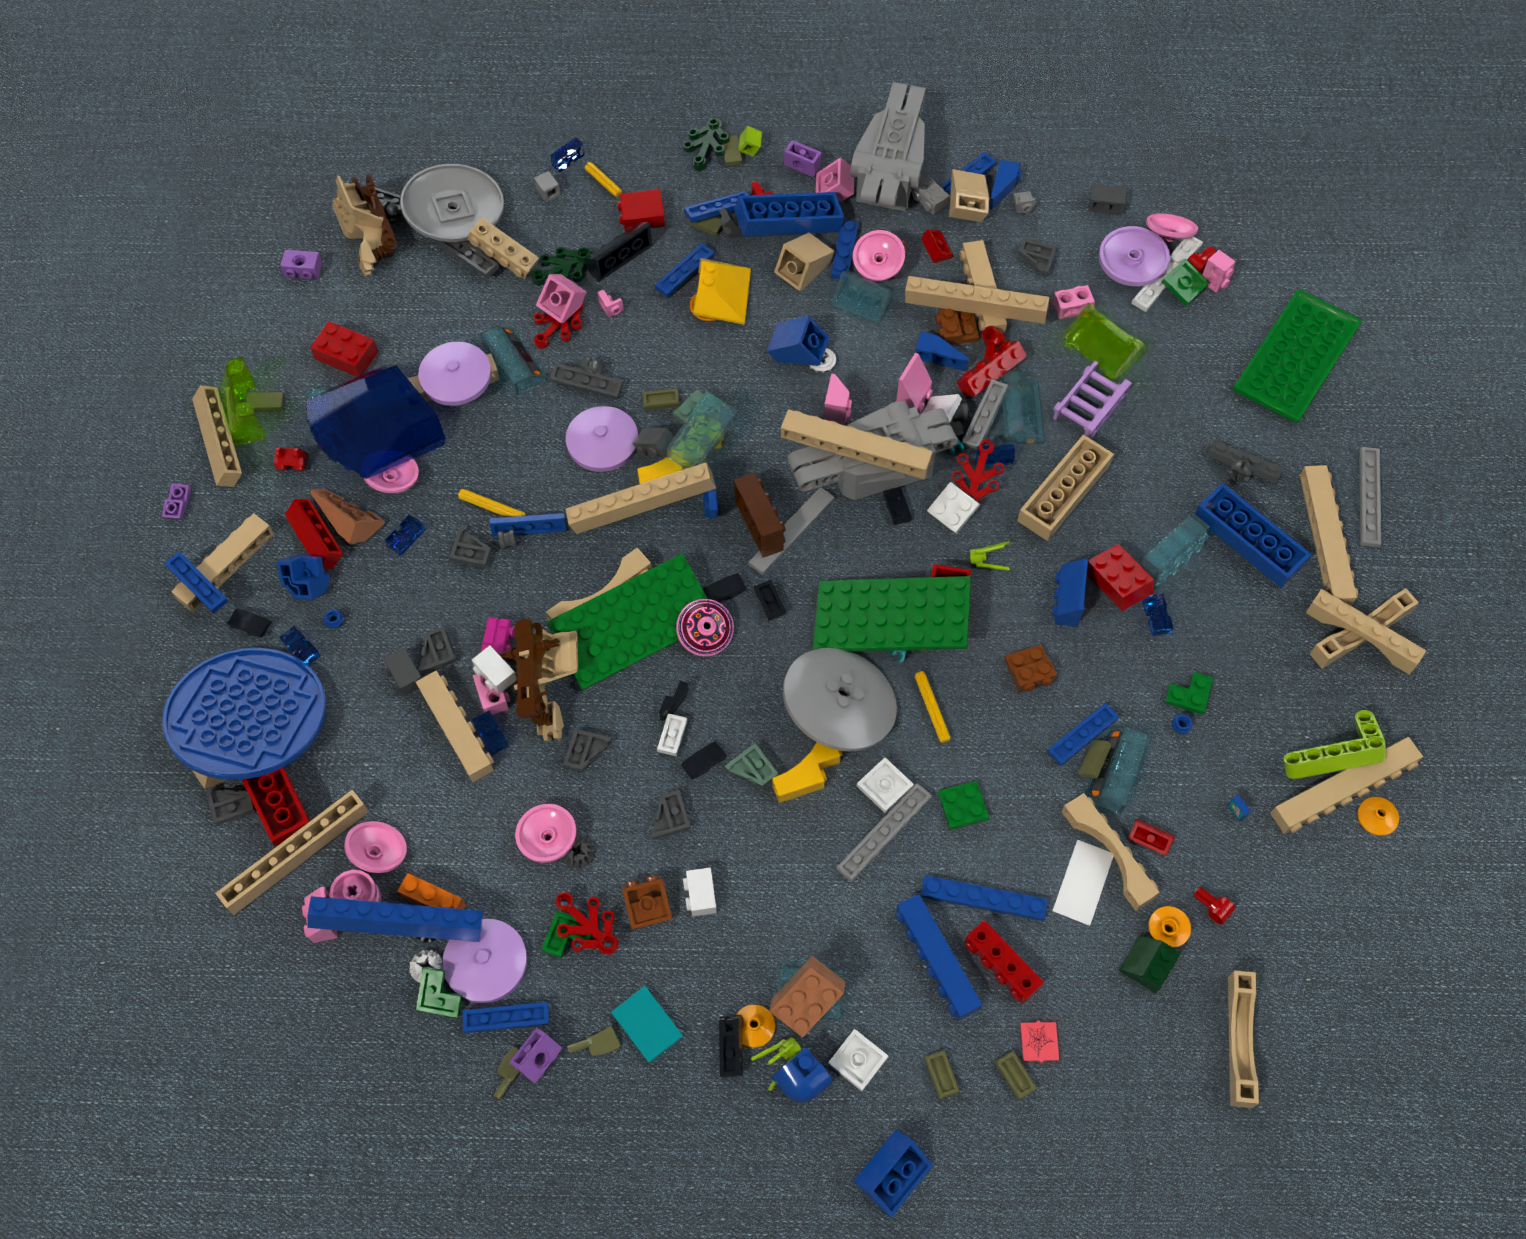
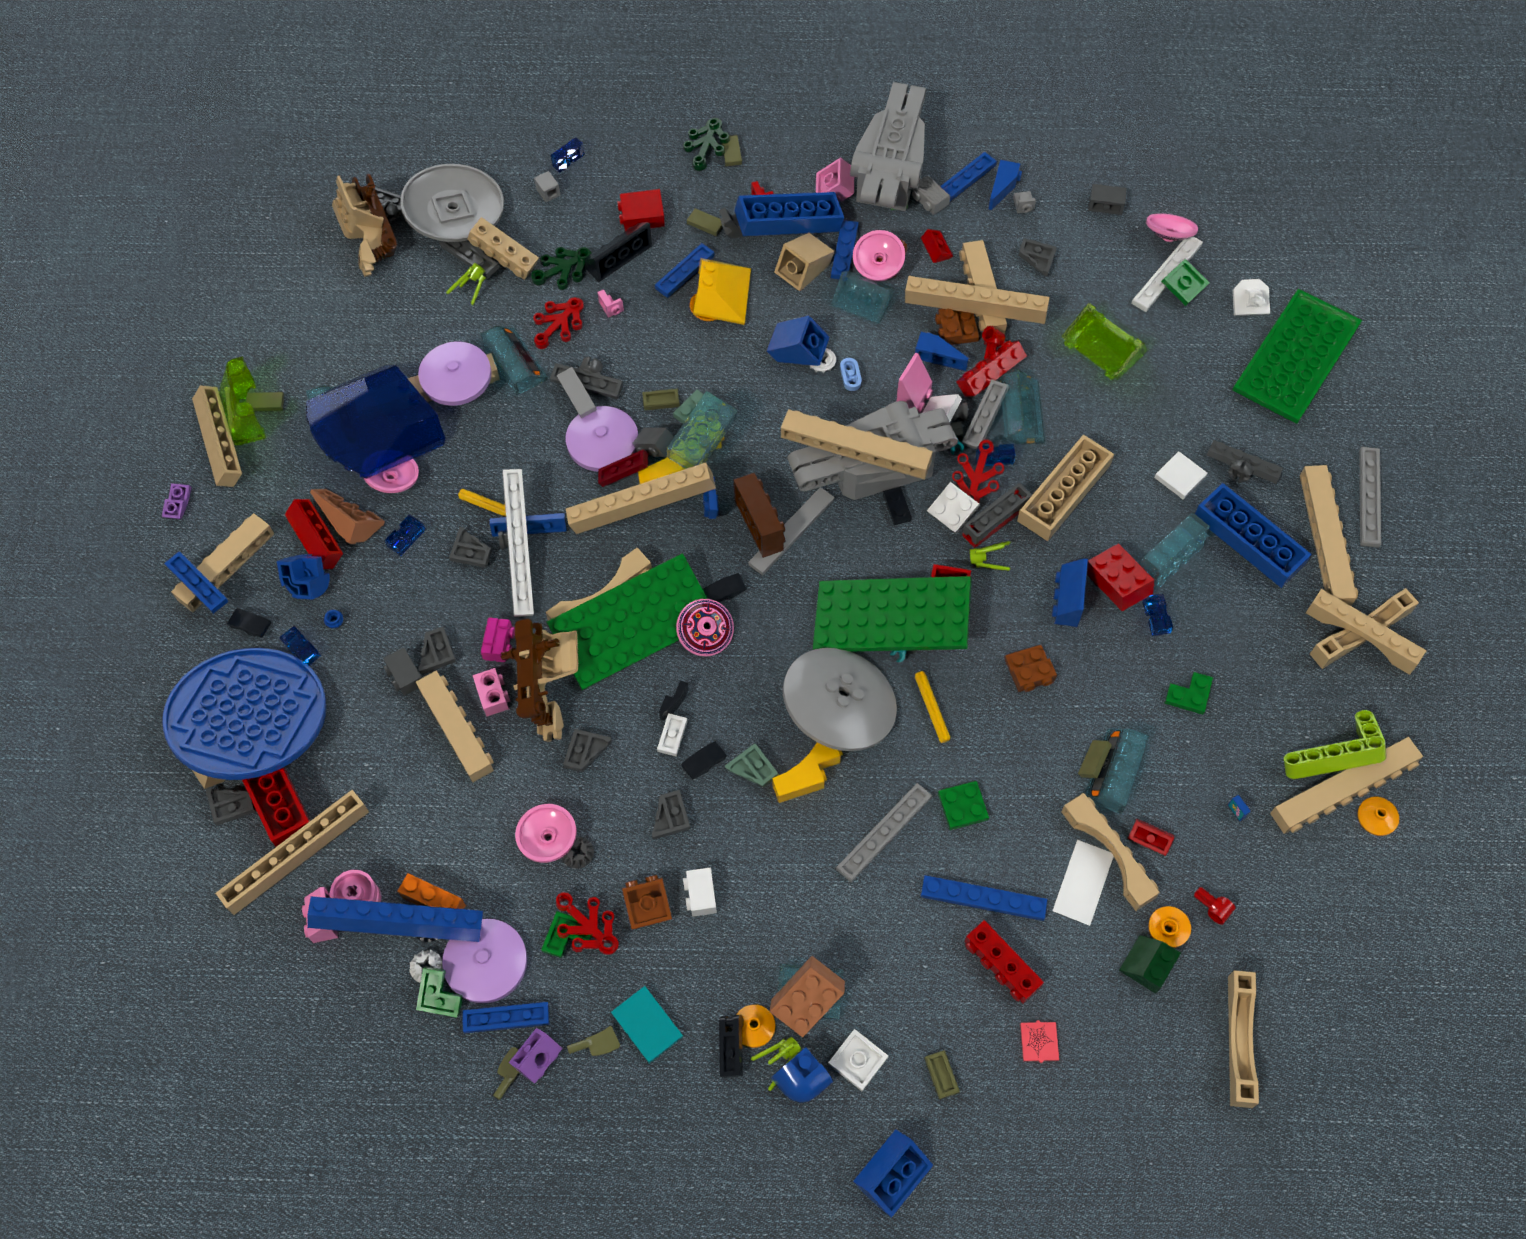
(290, 458): red piece -> none
(301, 264): medium lavender brick -> none
(344, 349): red brick -> none
(375, 847): bright pink dish -> none
(475, 273): none -> lime plant
(487, 728): clear blue piece -> none
(494, 670): white brick -> none
(517, 543): none -> white plate
(560, 297): bright pink slope -> none
(576, 392): none -> light grey tile
(603, 179): yellow axle -> none
(623, 468): none -> dark red plate
(711, 208): blue plate -> none
(750, 141): lime brick -> none
(769, 600): black plate -> none
(802, 158): medium lavender brick -> none
(837, 402): bright pink slope -> none
(852, 375): none -> light blue plate
(885, 785): white plate -> none
(938, 957): blue brick -> none
(968, 196): tan slope -> none
(995, 515): none -> dark grey piece
(1015, 1075): olive tile -> none
(1072, 301): bright pink brick -> none
(1082, 734): blue plate -> none
(1100, 415): lavender fence -> none
(1134, 256): lavender dish -> none
(1181, 475): none -> white tile
(1182, 719): blue plate -> none
(1200, 260): red axle -> none
(1218, 271): bright pink brick -> none
(1251, 298): none -> white piece

